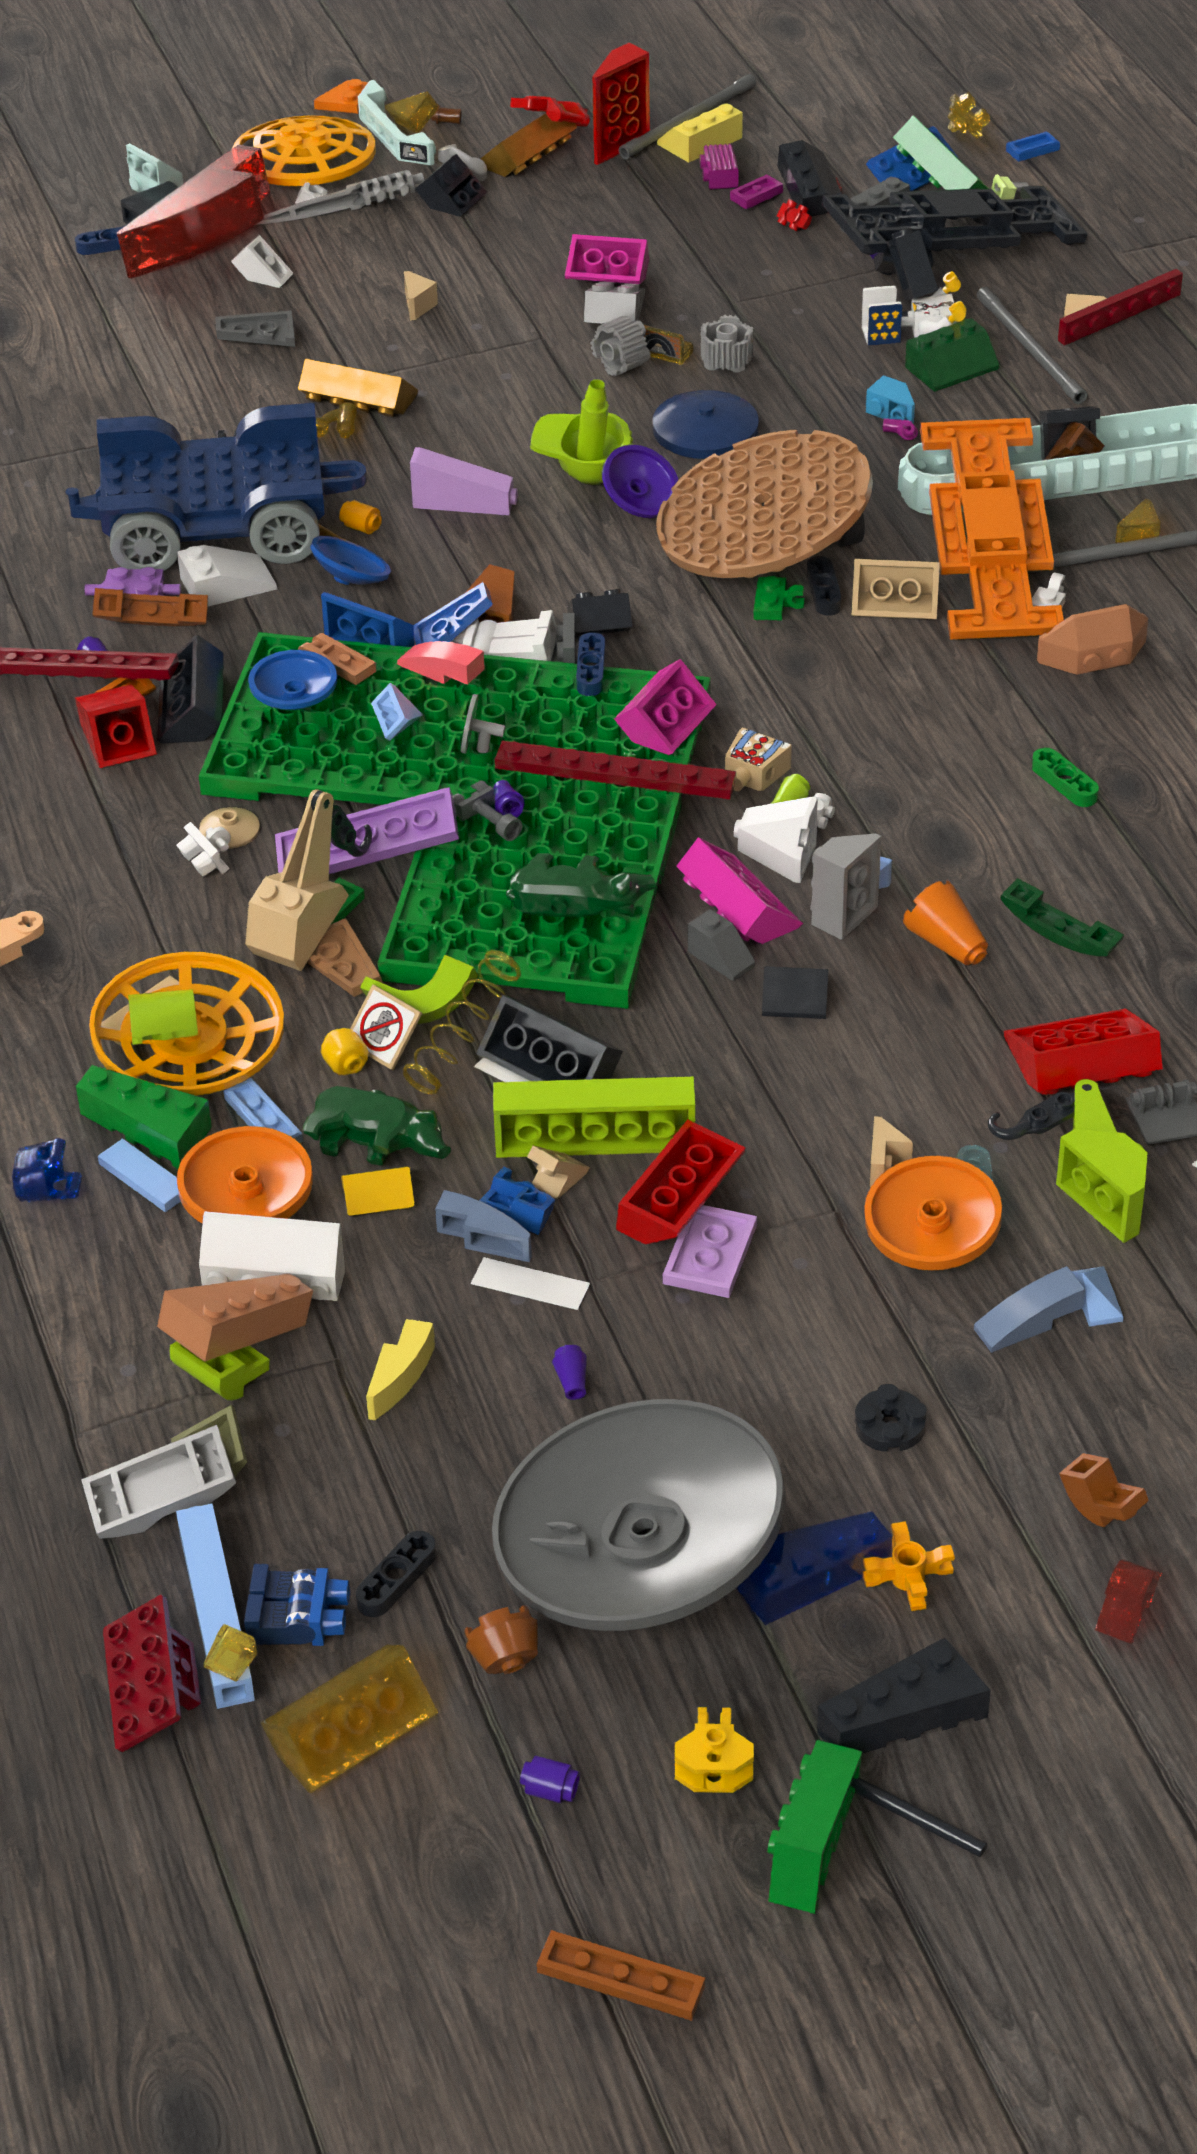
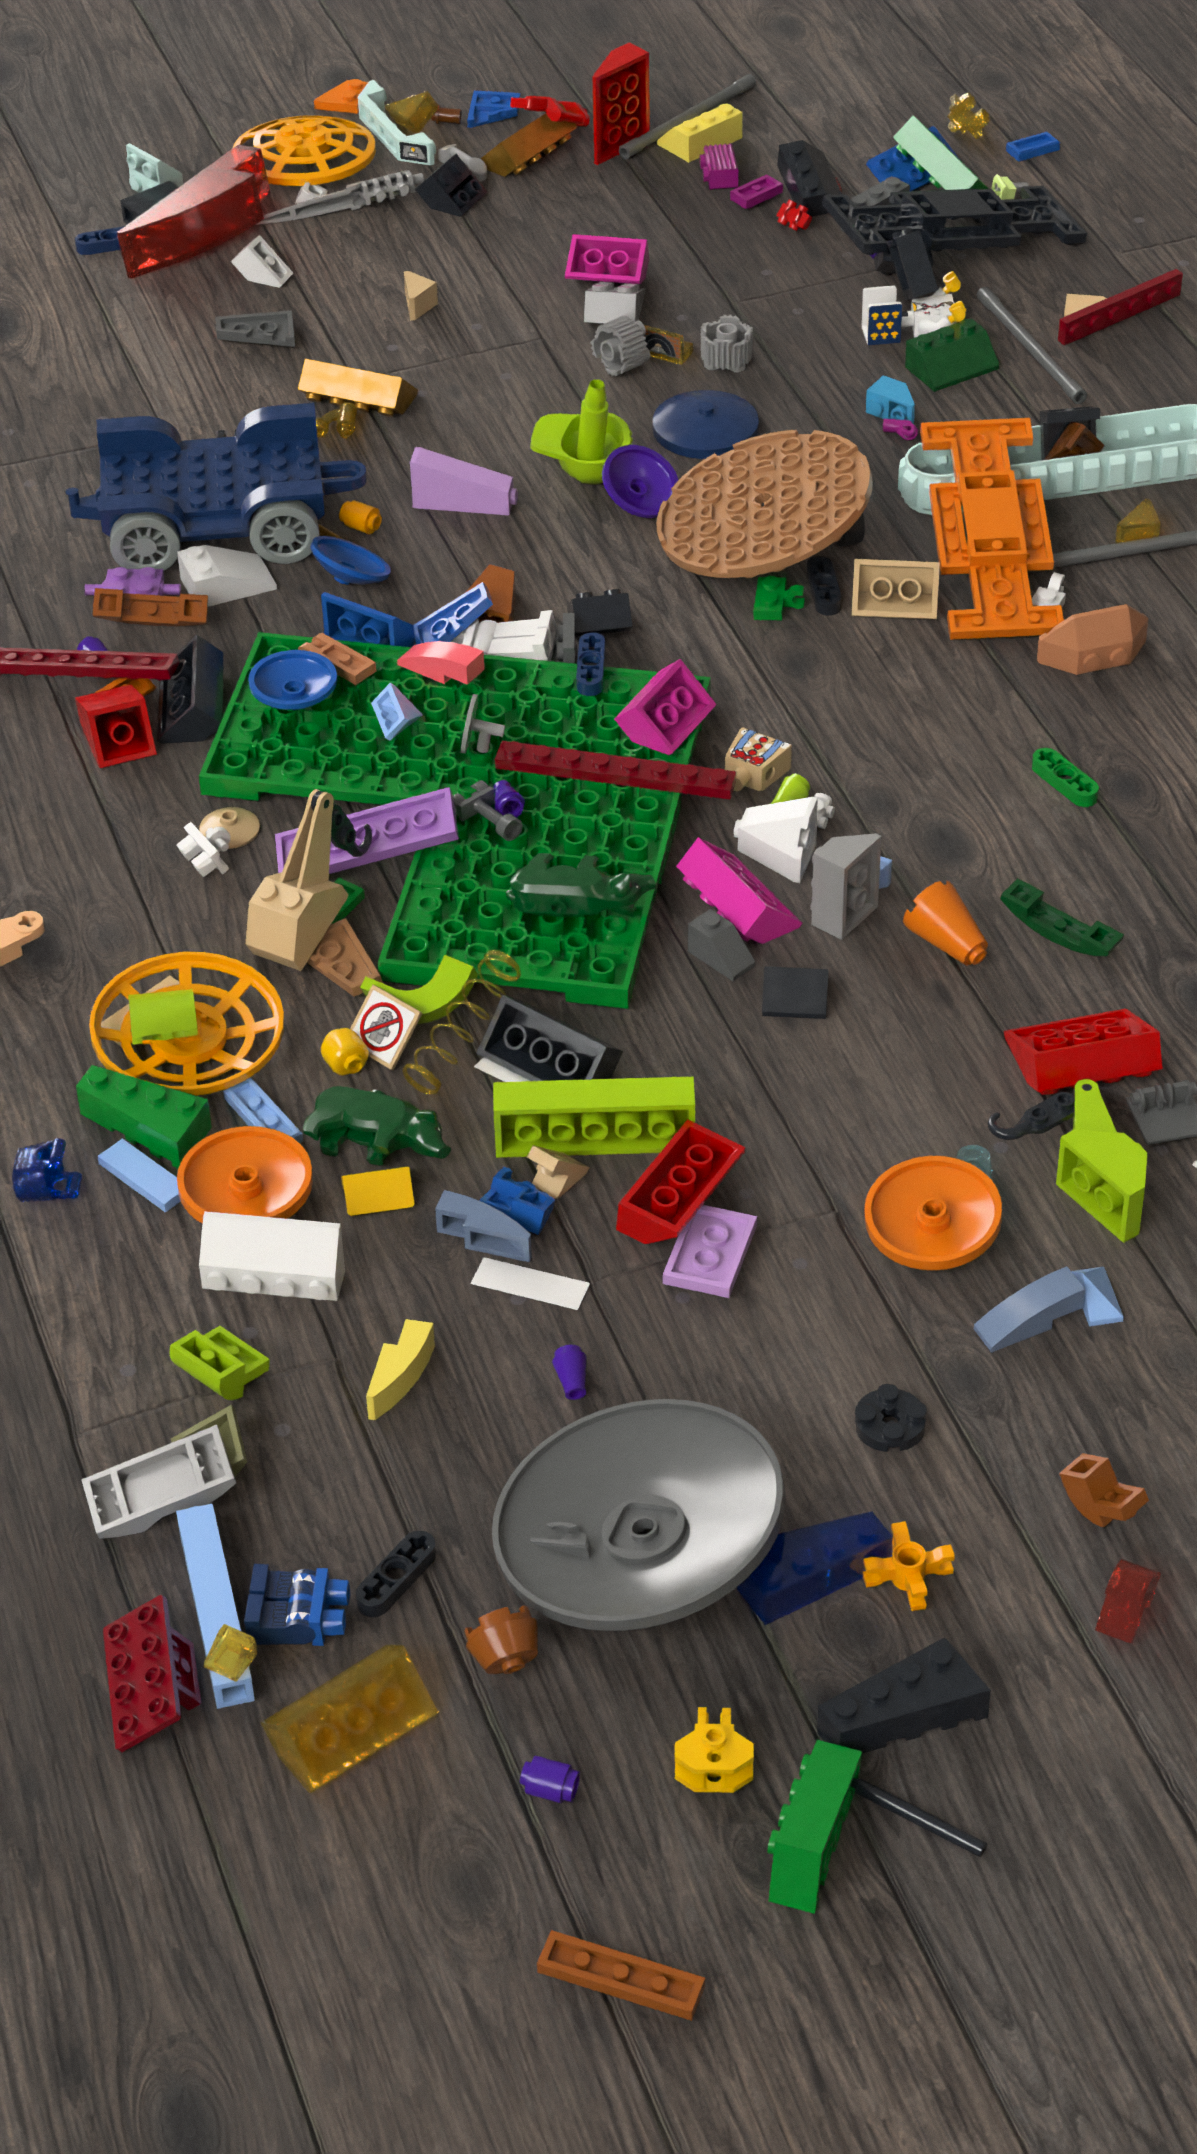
(234, 1313): nougat wedge -> none
(491, 107): none -> blue wing
(888, 1148): tan slope -> none

